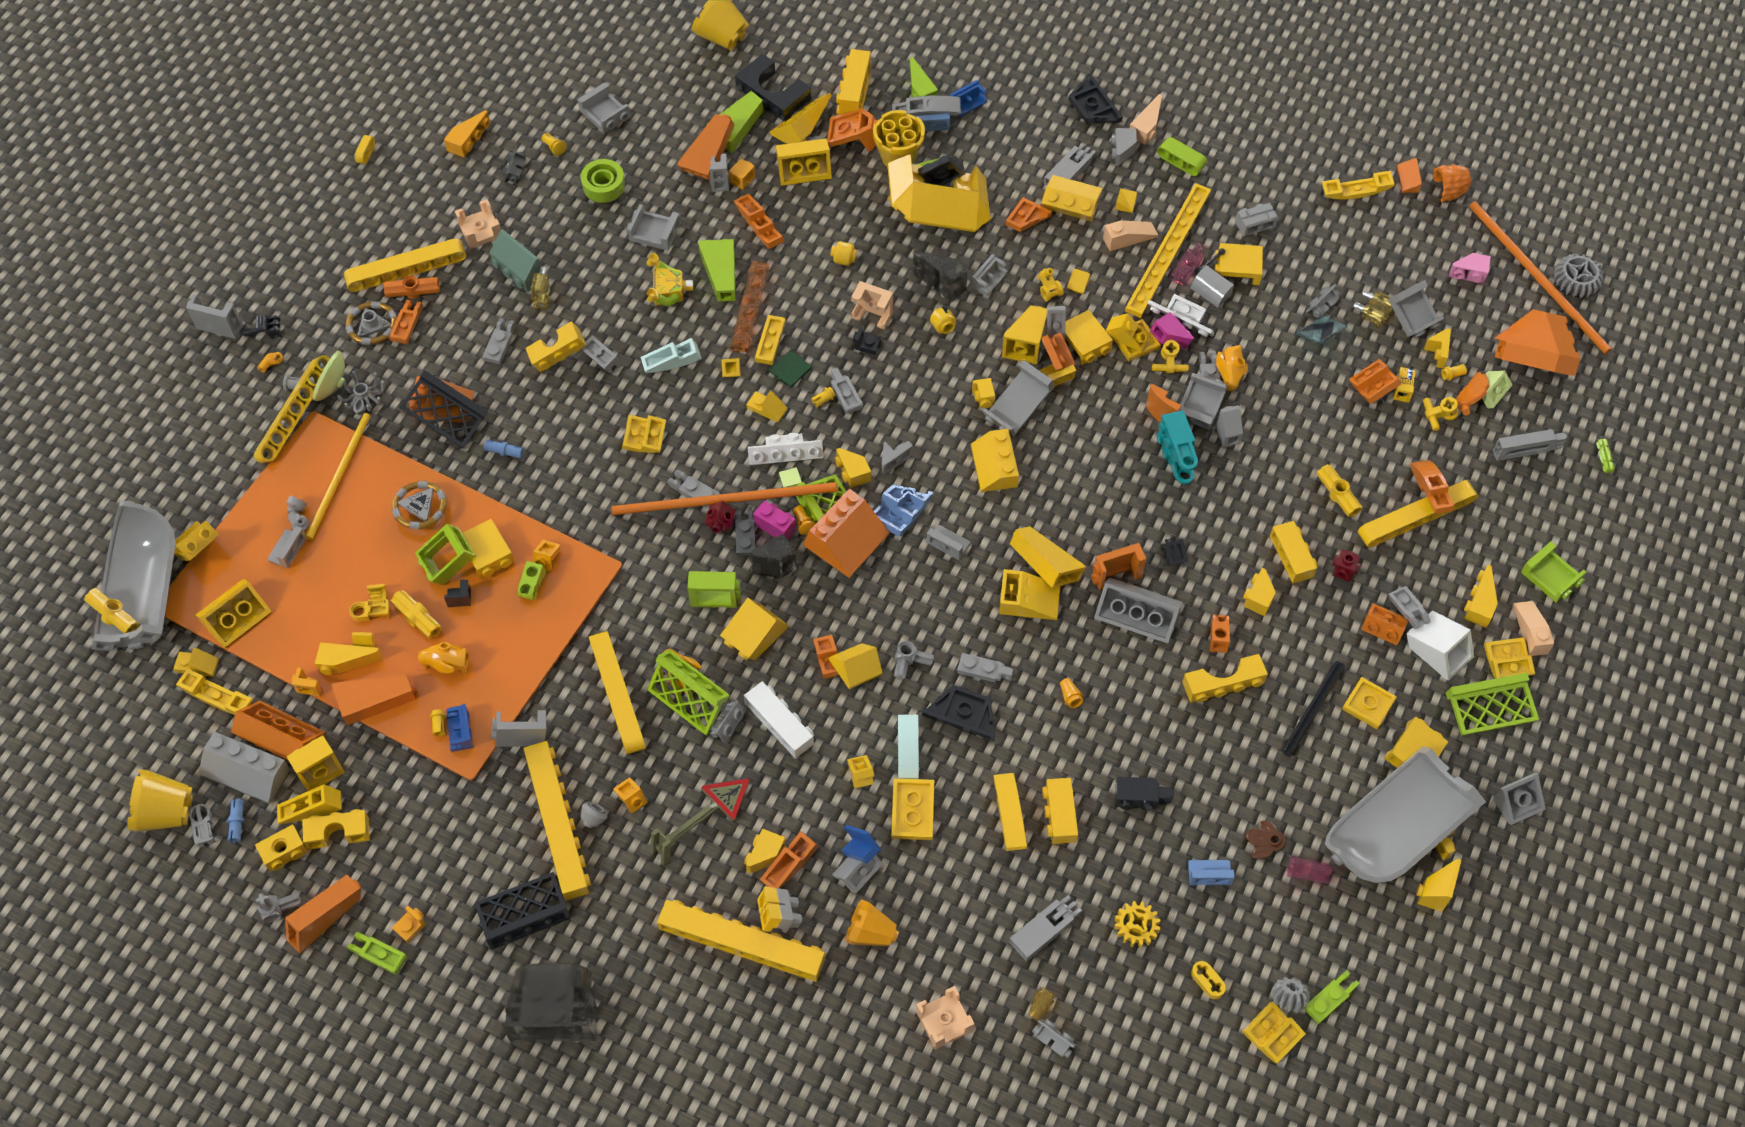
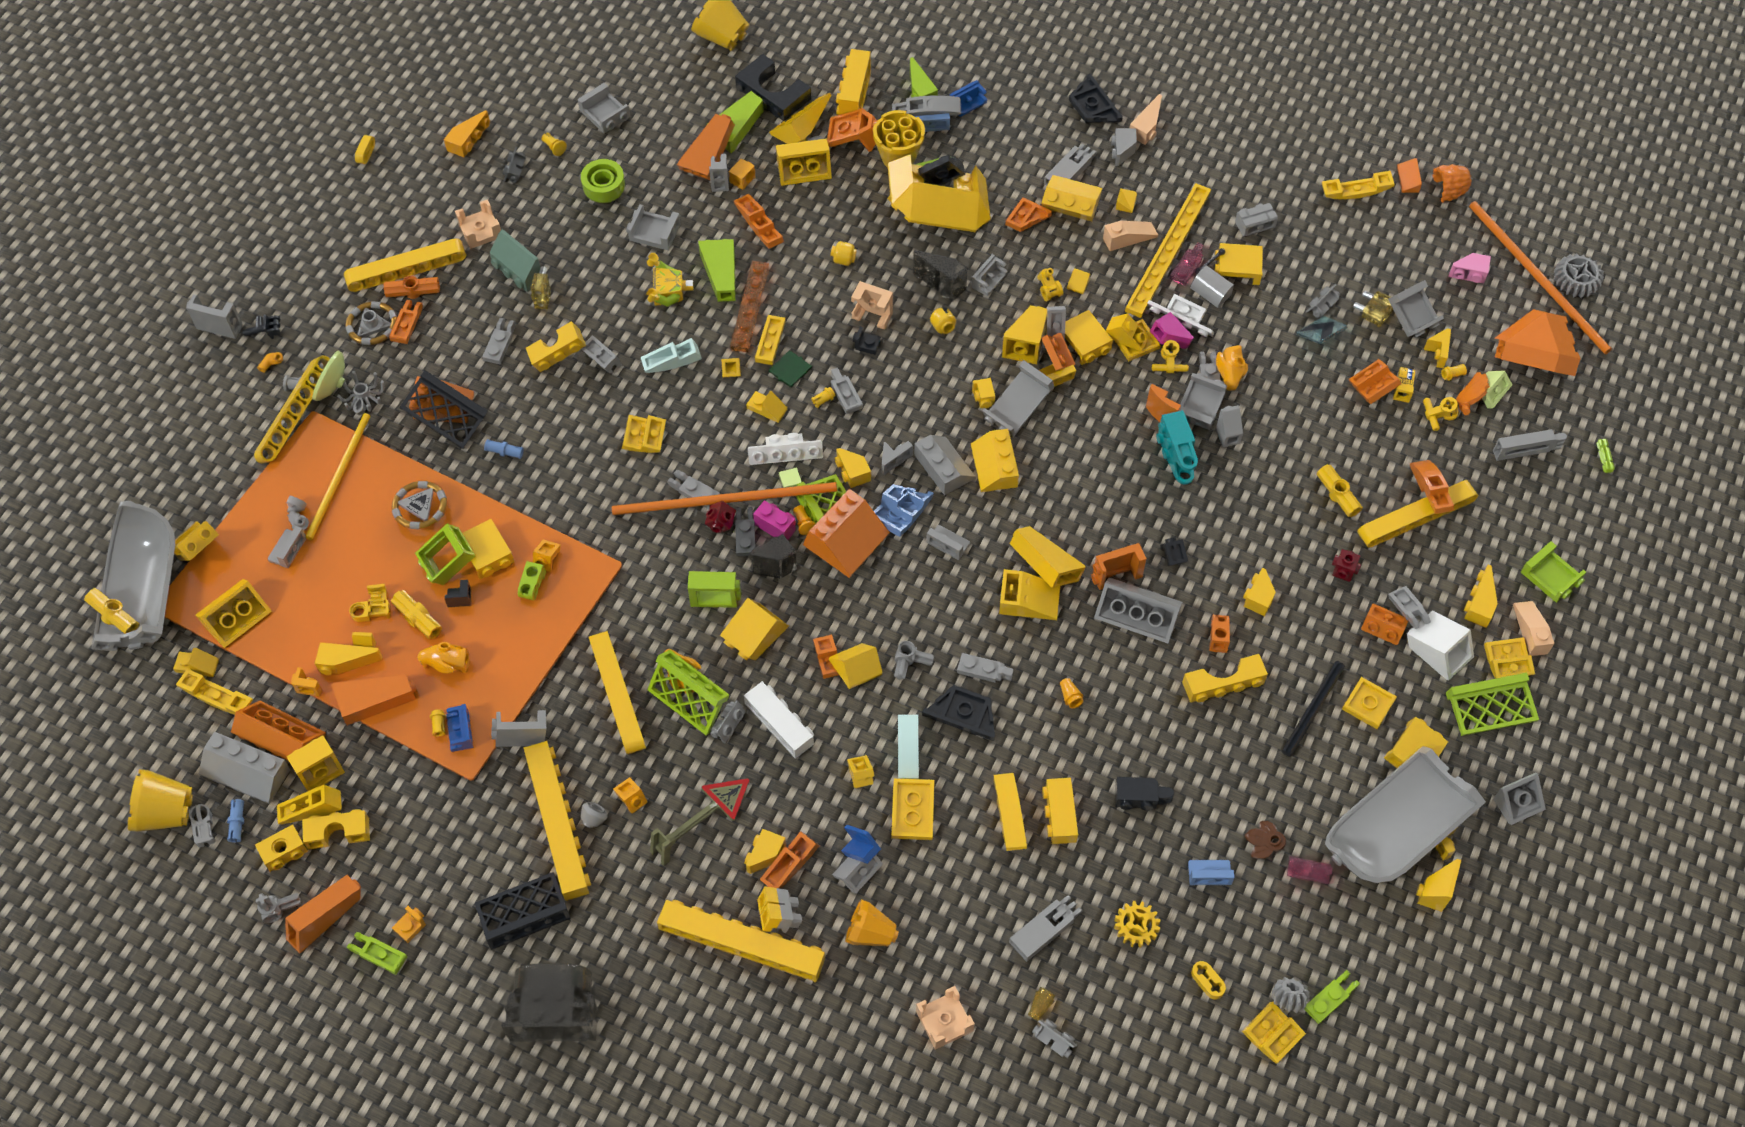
(942, 463): none -> light grey slope
(1182, 156): lime beam -> none
(1293, 552): yellow brick -> none

